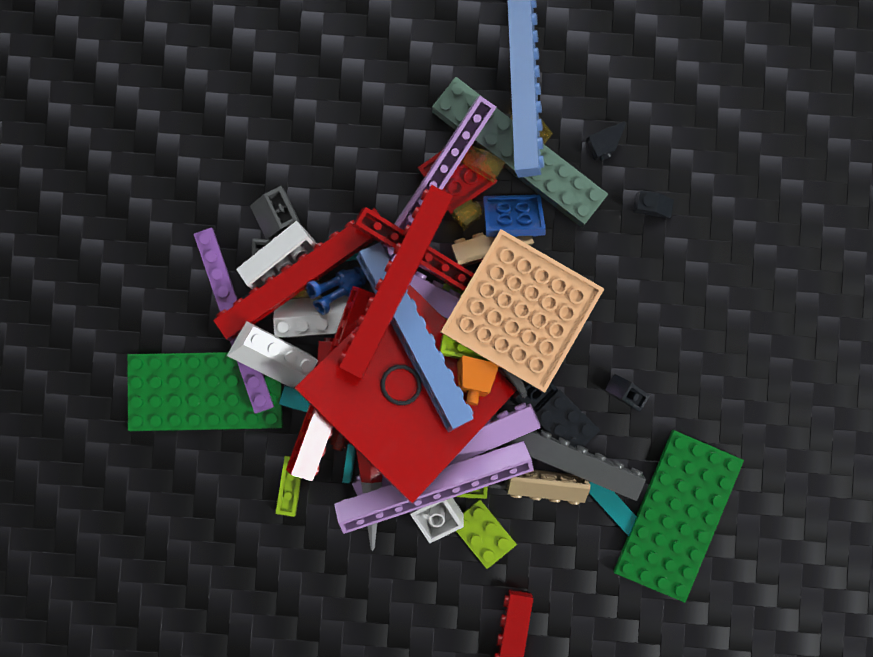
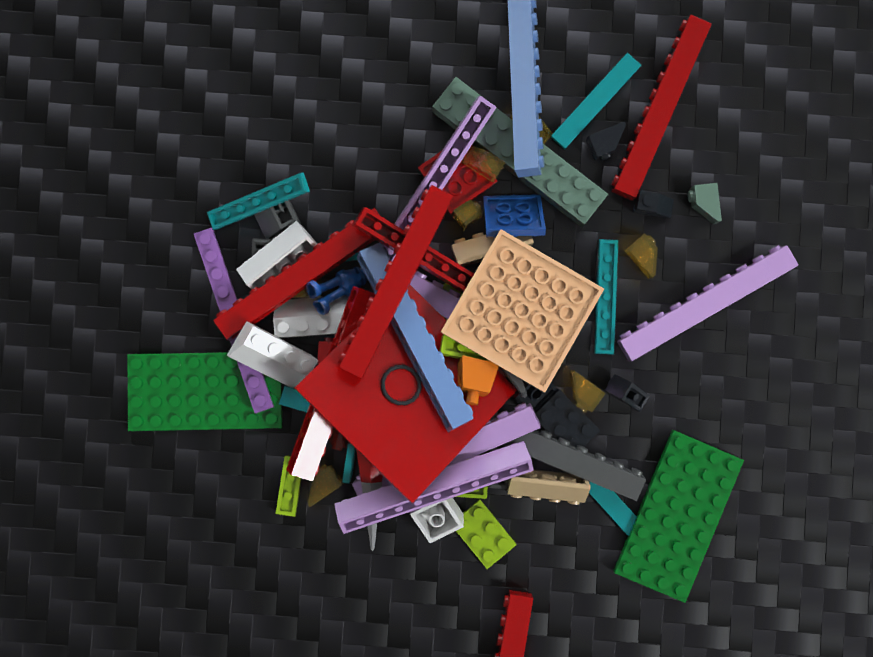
(258, 201): none -> teal tile
(324, 483): none -> clear yellow slope
(585, 392): none -> clear yellow slope
(595, 101): none -> teal tile
(606, 304): none -> teal tile
(644, 254): none -> clear yellow slope
(661, 107): none -> red brick
(705, 200): none -> sand green slope
(707, 303): none -> lavender brick

